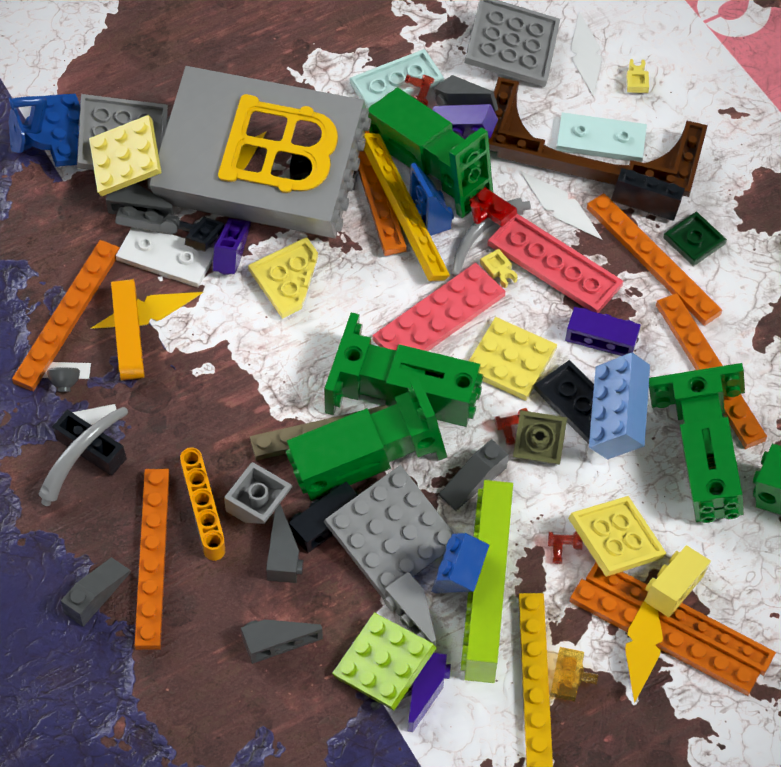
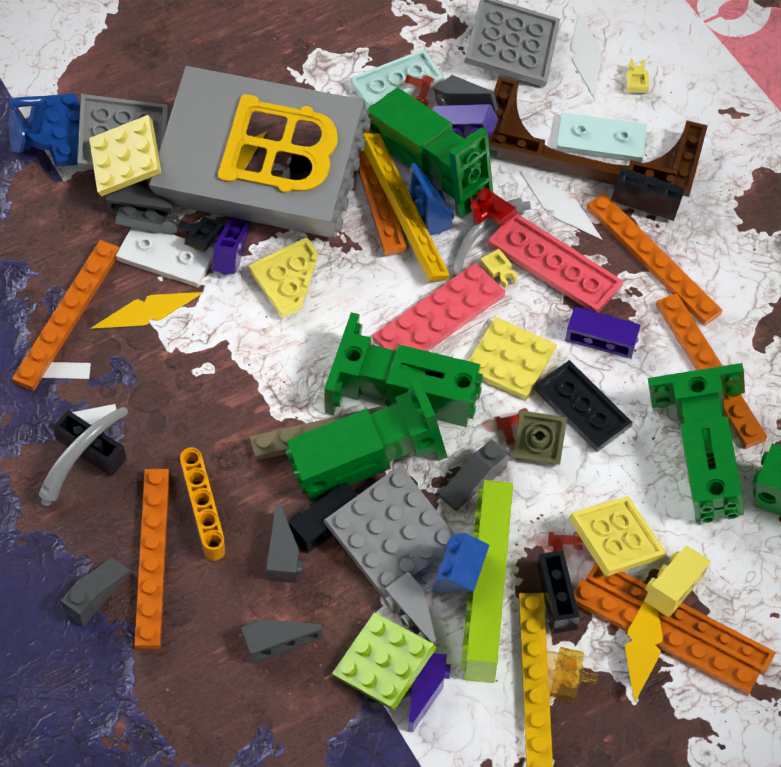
(63, 378): dark grey brick -> none
(127, 330): light orange beam -> none
(256, 495): light grey slope -> none
(558, 591): none -> black brick
(619, 406): medium blue brick -> none
(695, 238): dark green tile -> none

